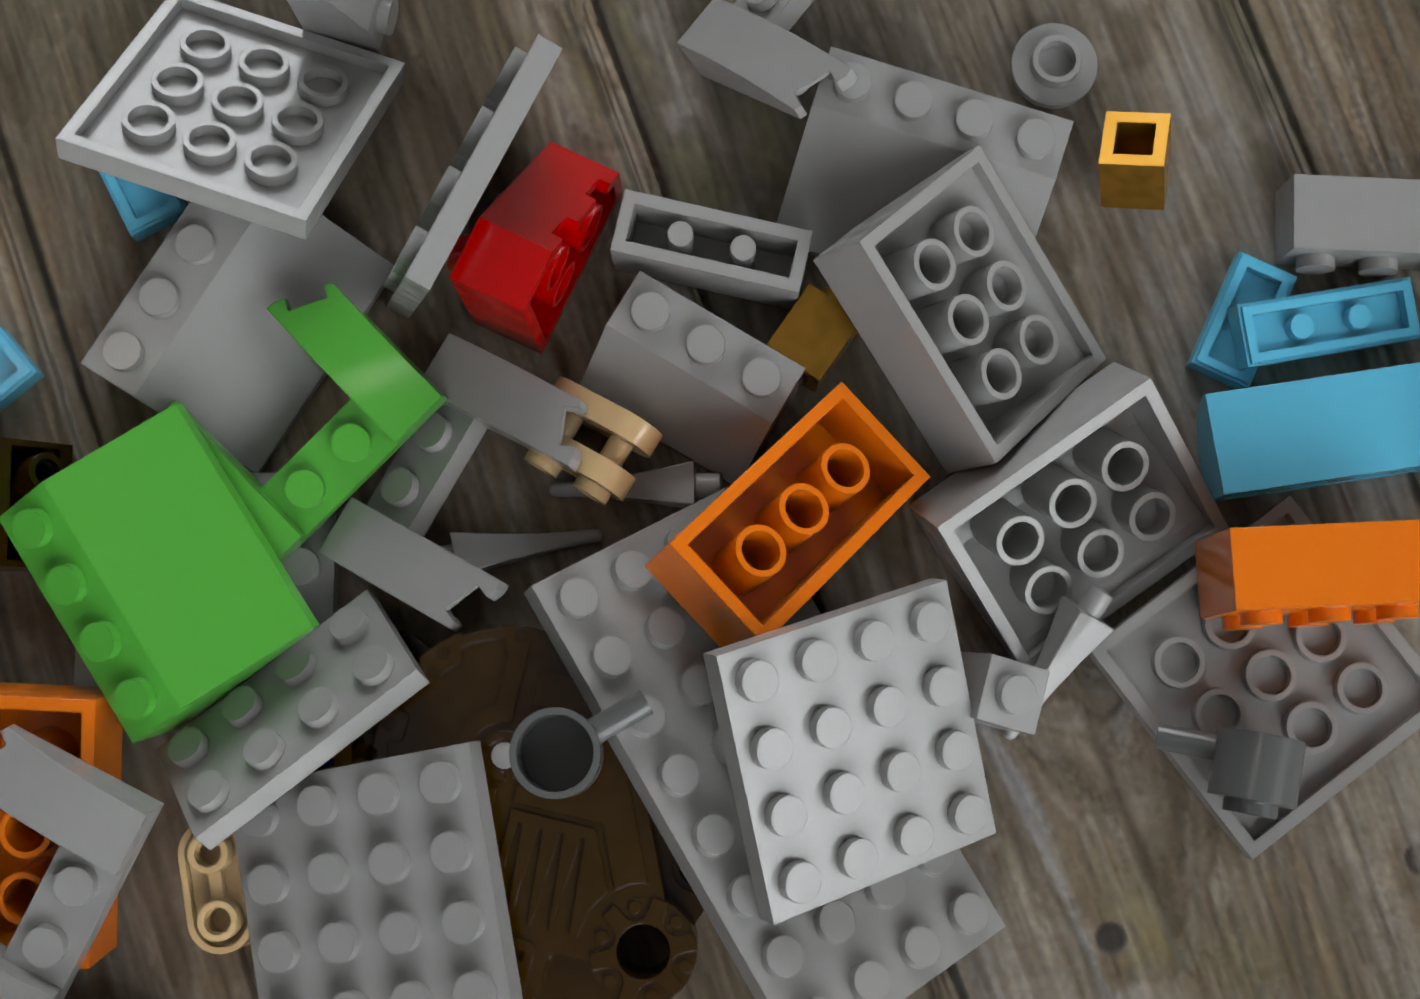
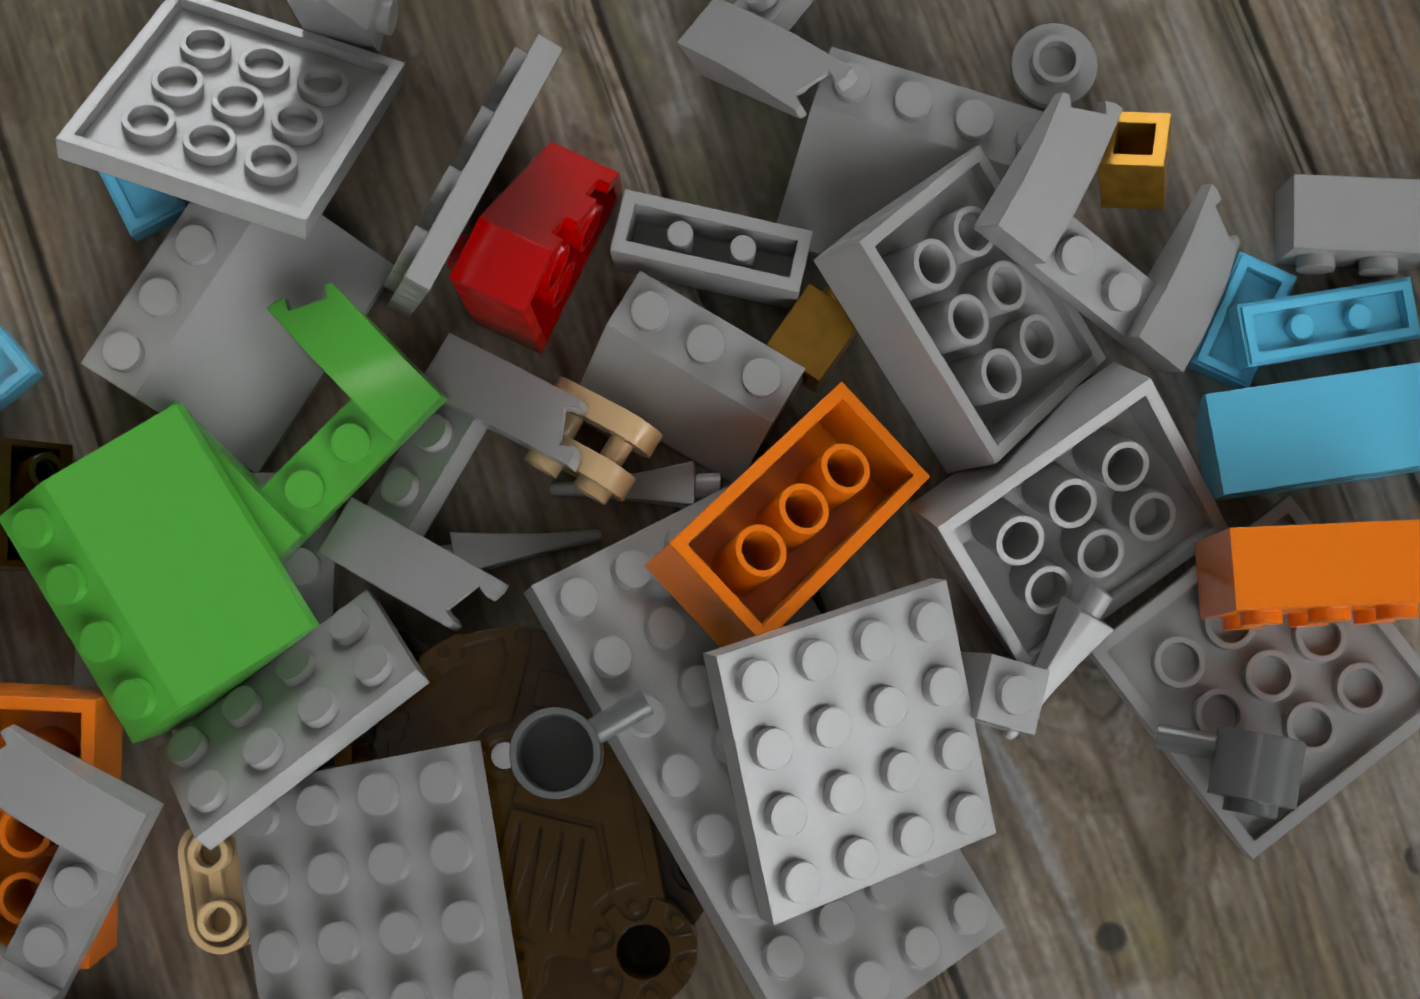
(1034, 224): none -> light grey wedge

